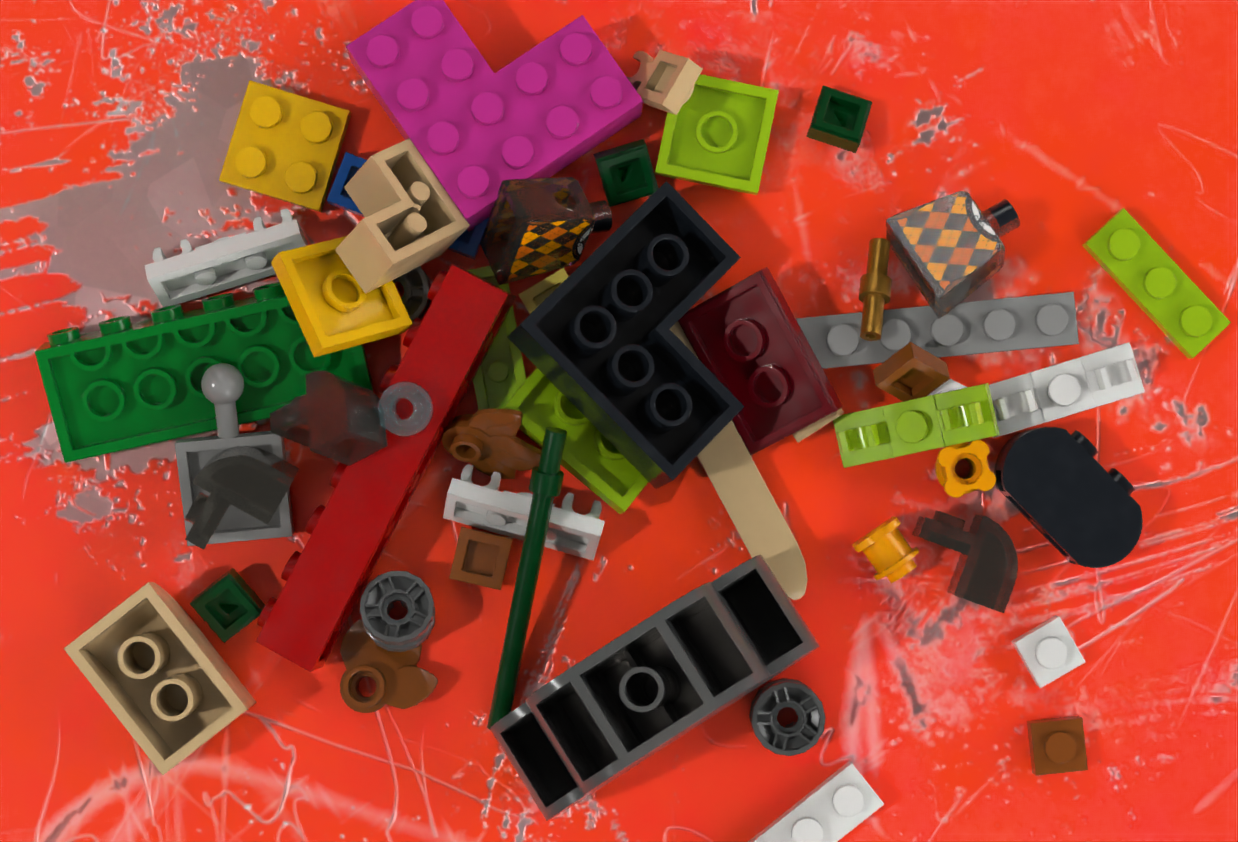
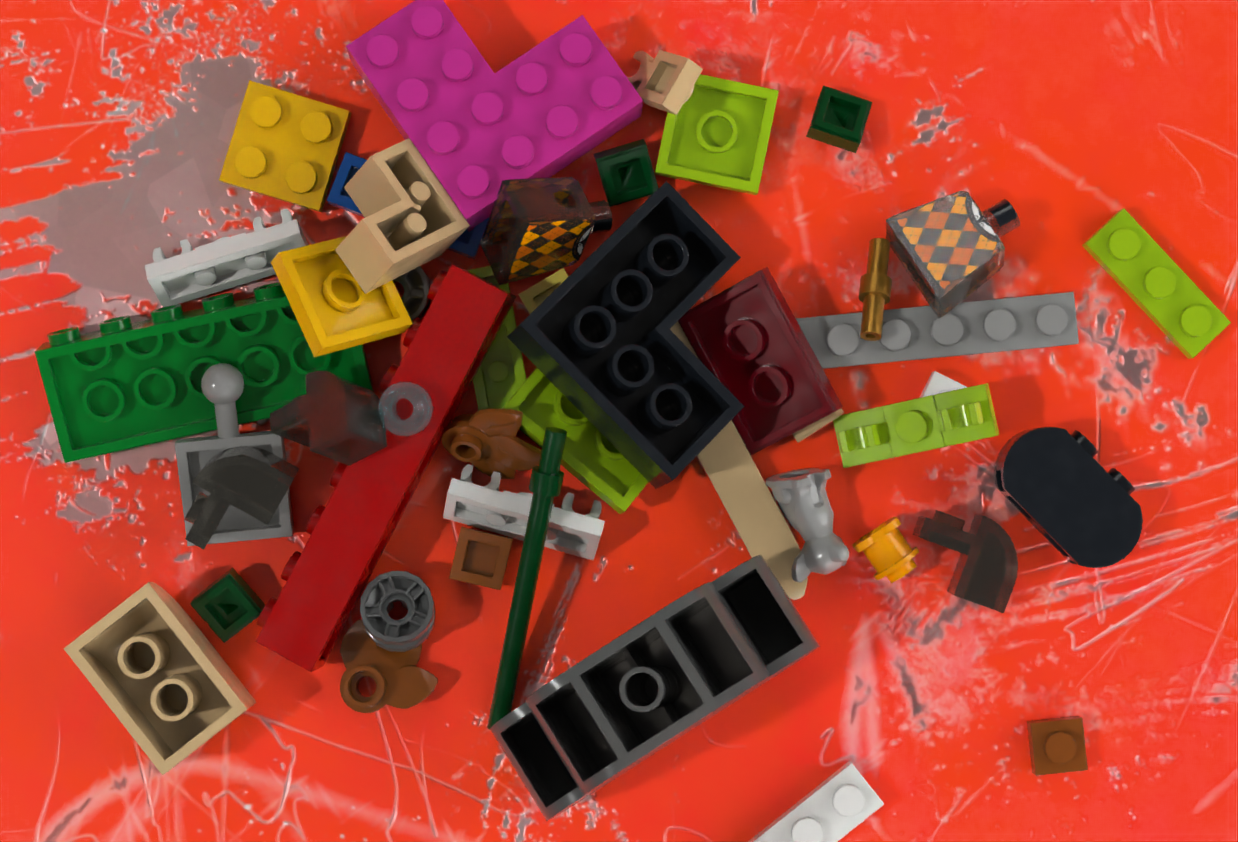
(796, 736): dark grey wheel -> none
(808, 510): none -> light grey animal
(911, 373): dark orange plate -> none
(979, 474): light orange brick -> none
(1048, 651): white plate -> none
(1065, 388): white plate -> none

